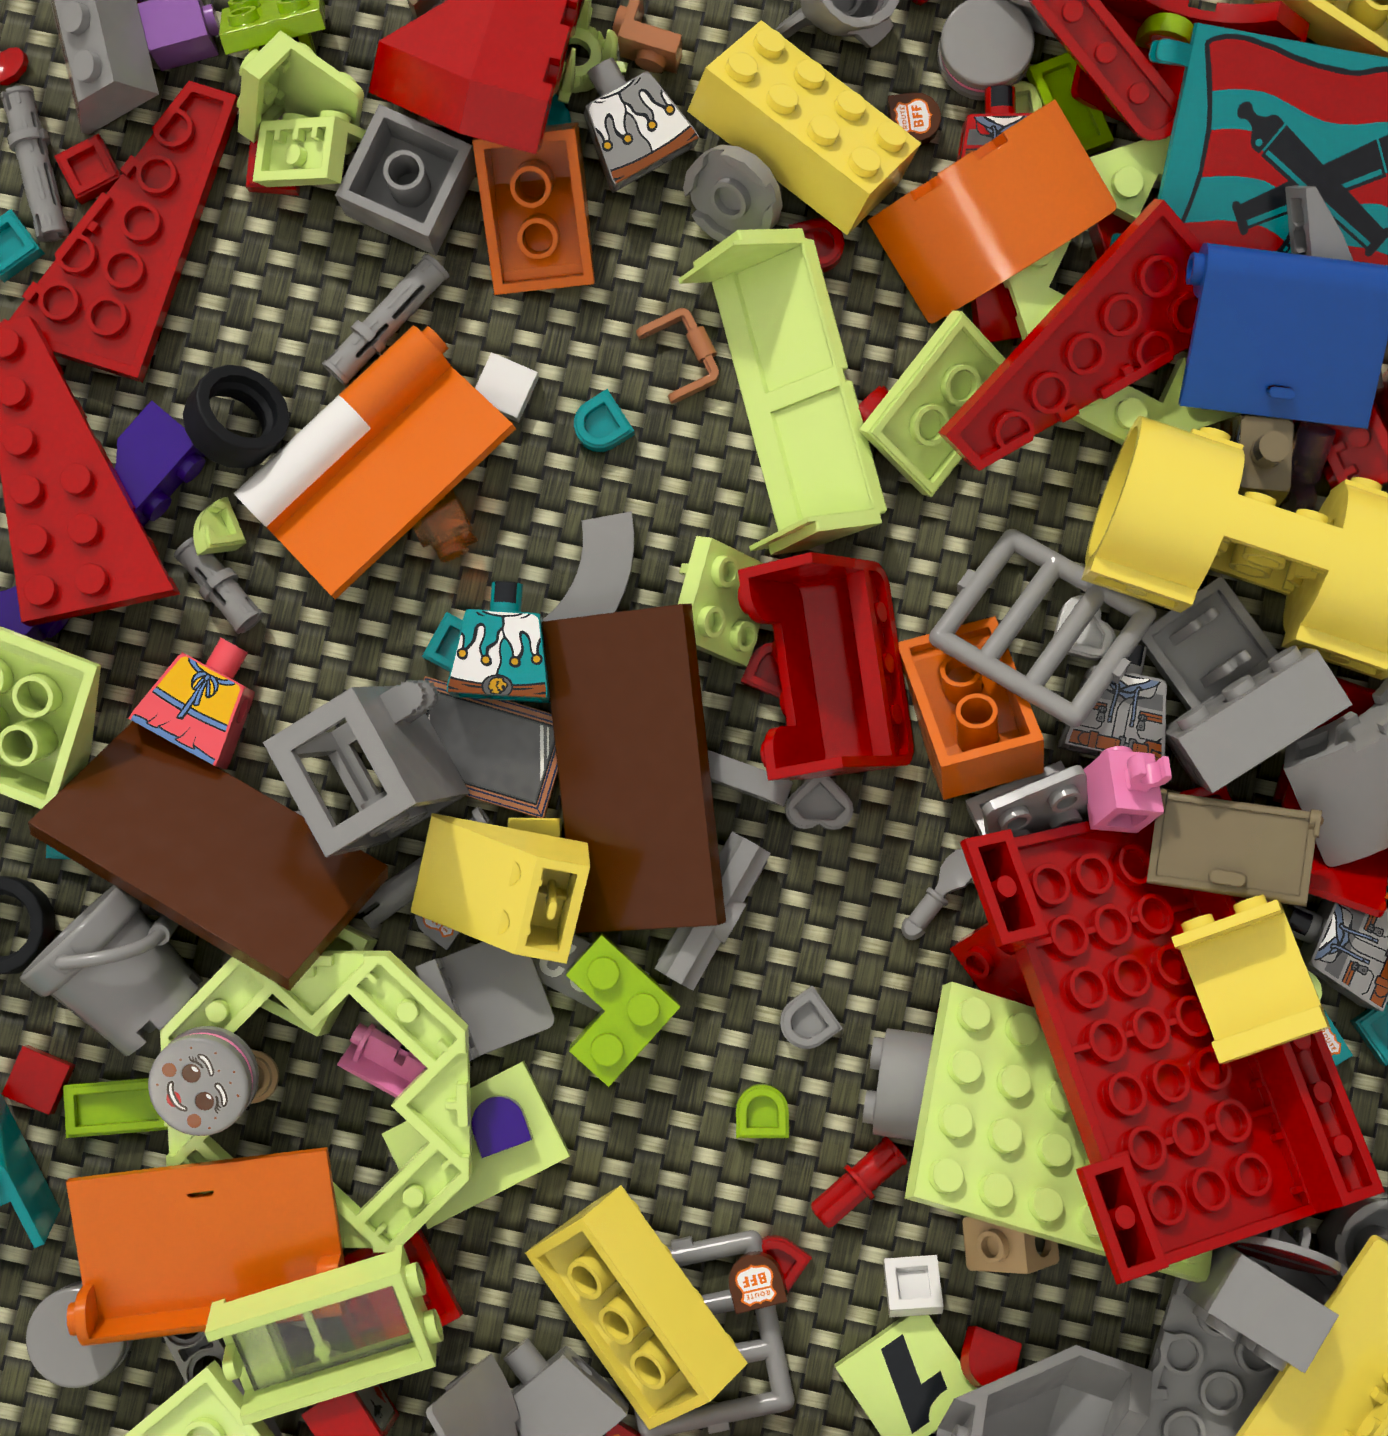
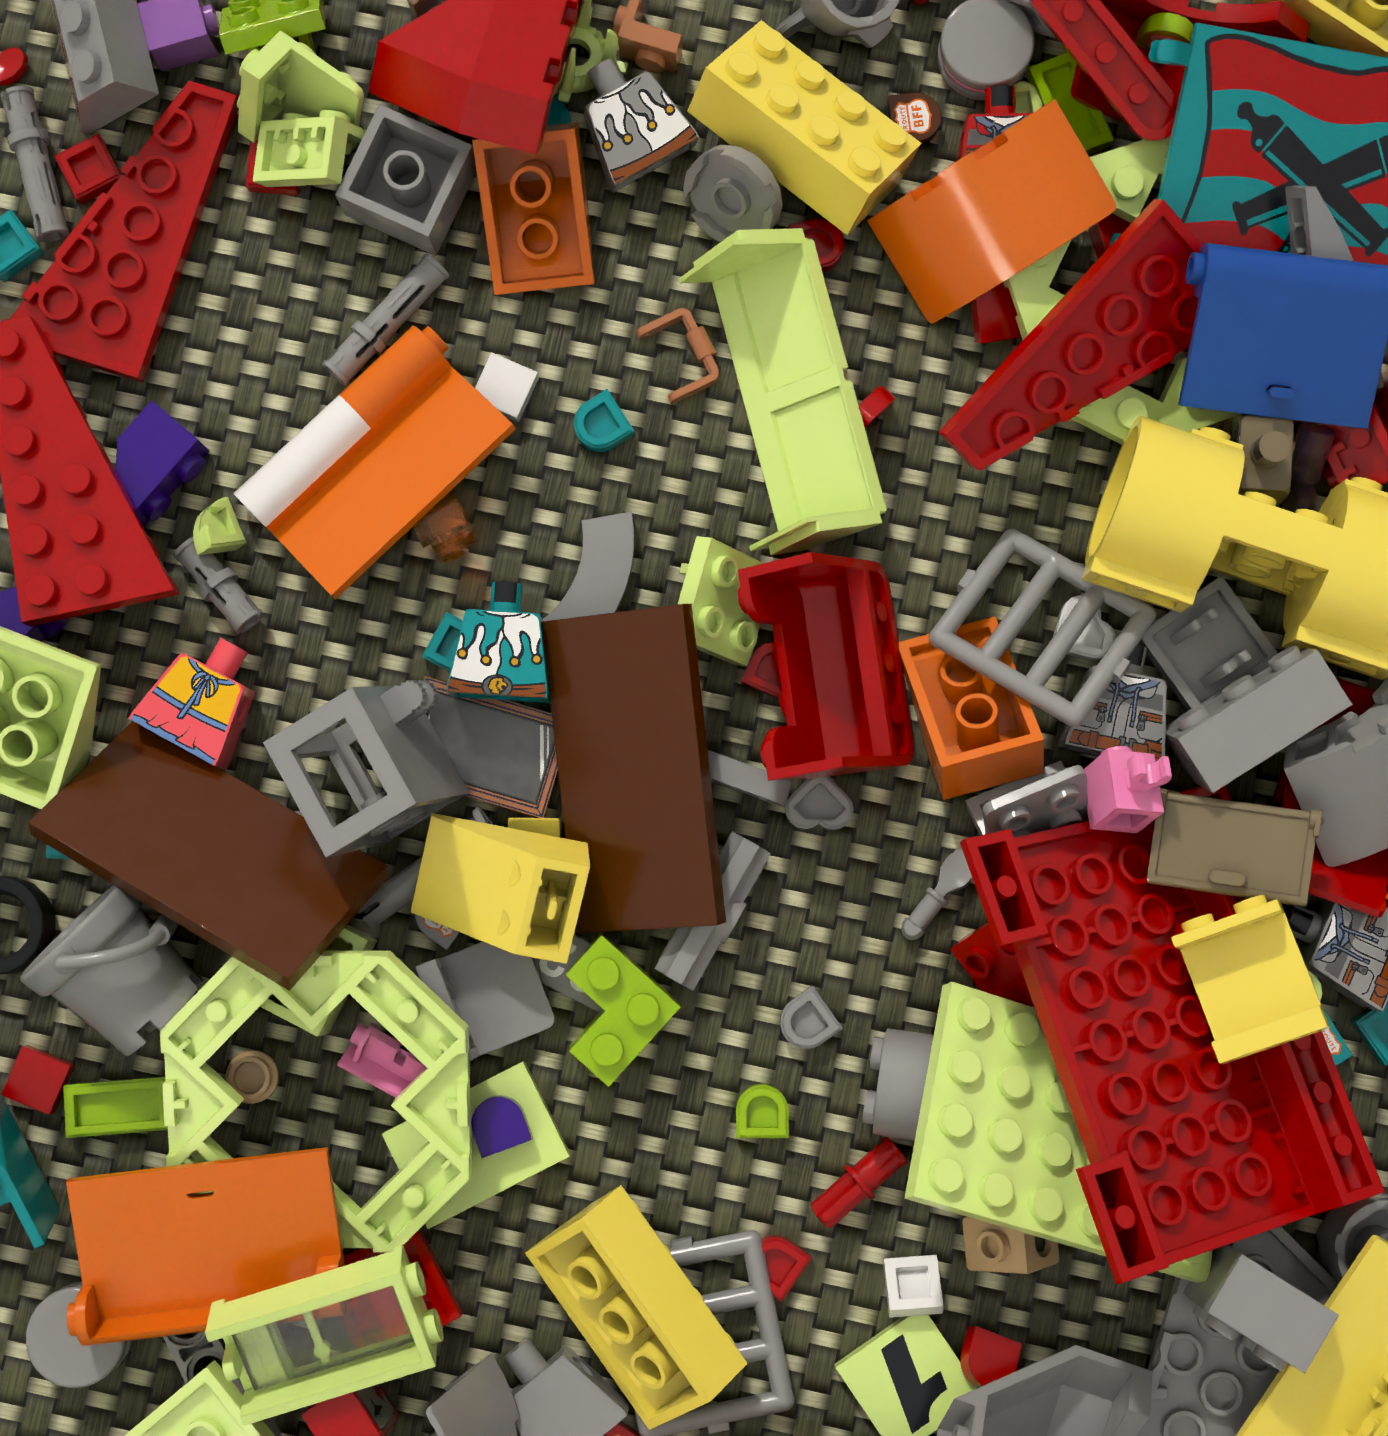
(203, 1080): light grey head -> none
(257, 394): black tyre -> none
(756, 1282): tile -> none
(927, 397): yellowish green tile -> none
(1289, 1255): piece -> none

